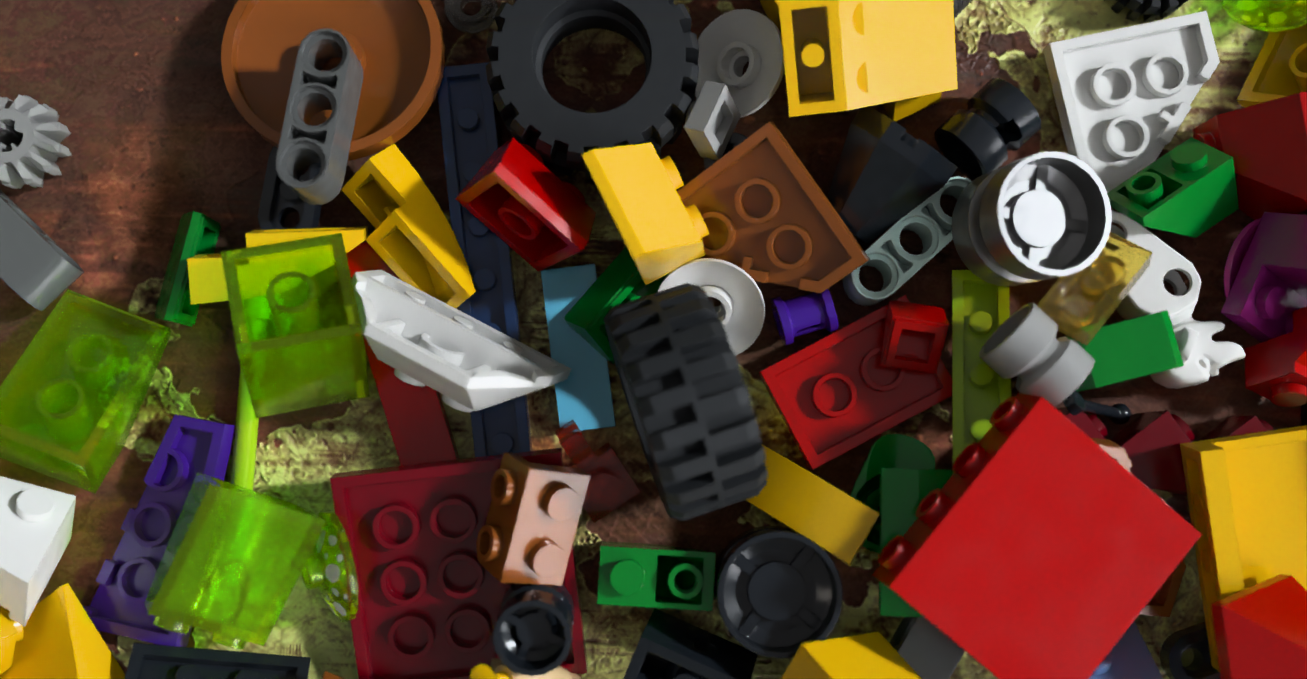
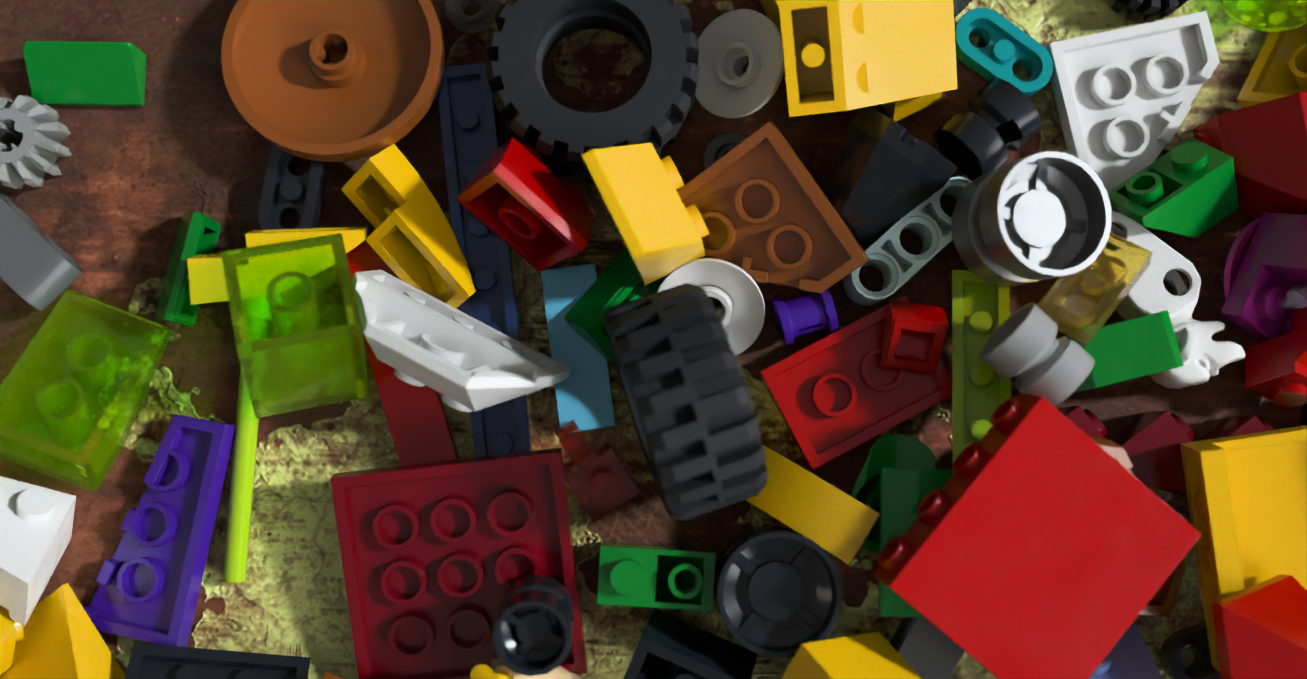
(85, 73): none -> green slope
(231, 562): clear neon green slope -> none
(312, 93): dark grey beam -> none
(333, 569): clear neon green dish -> none
(531, 521): bracket -> none
(712, 120): light grey plate -> none
(1003, 48): none -> teal plate
(1117, 413): black hinge -> none

